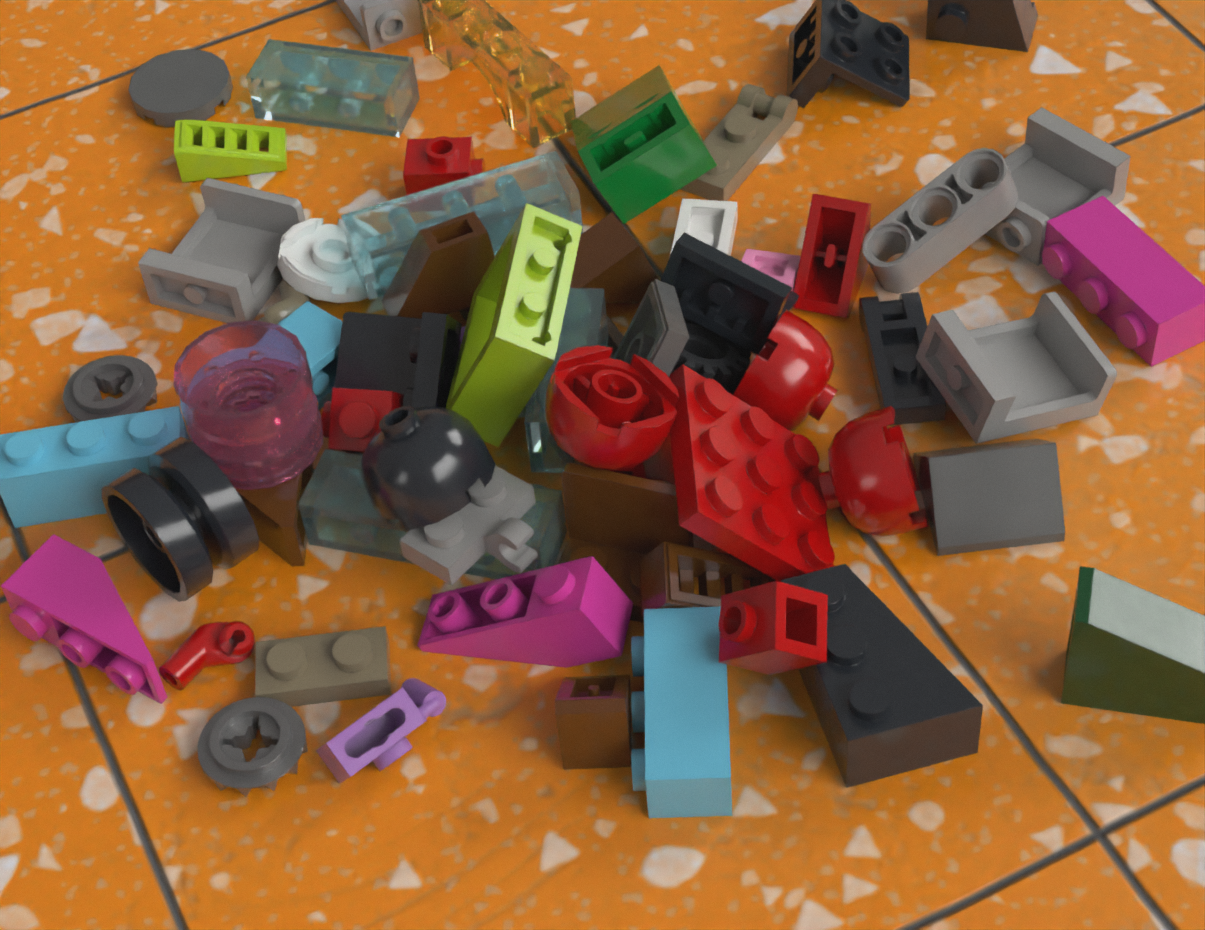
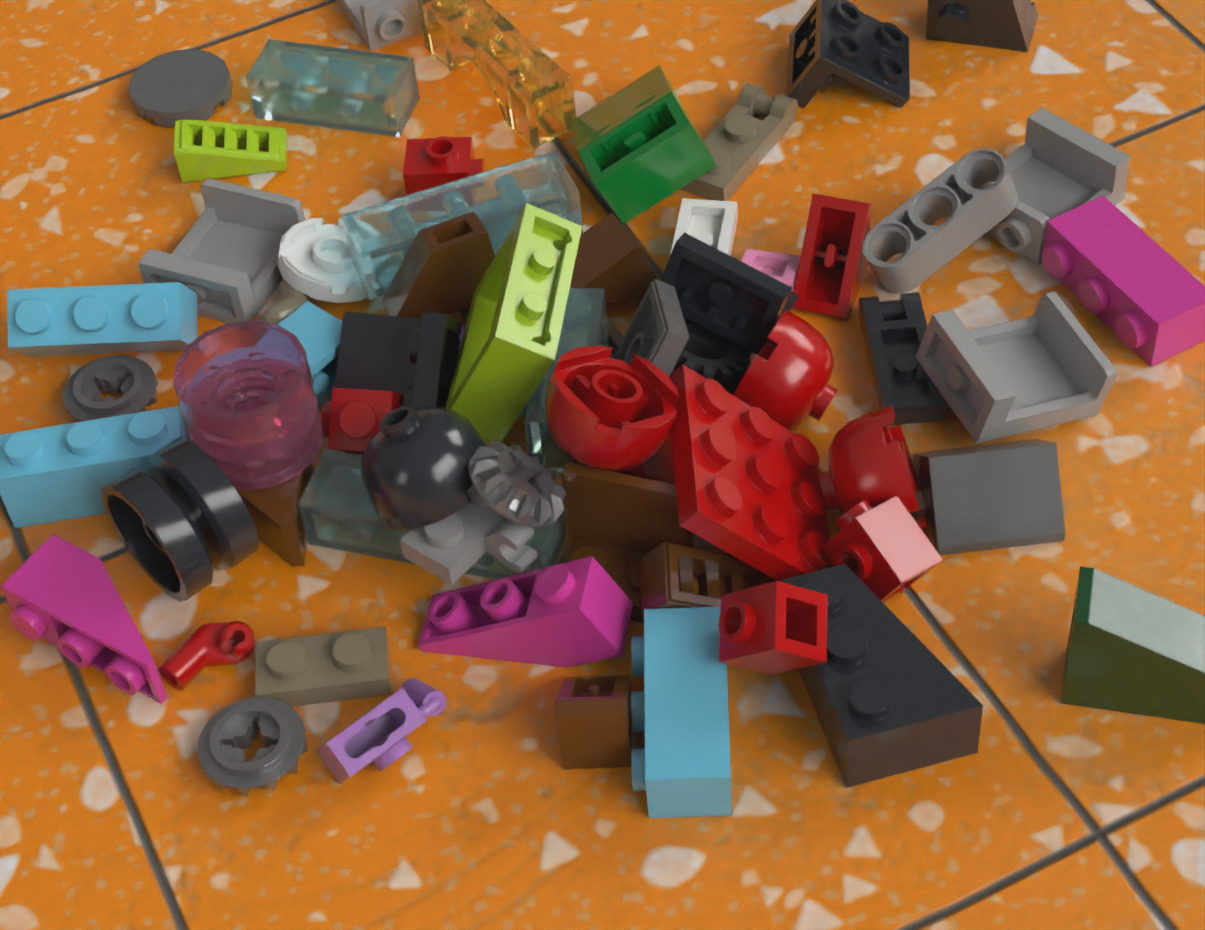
(101, 319): none -> medium azure brick
(516, 484): none -> flat silver gear
(882, 547): none -> brick

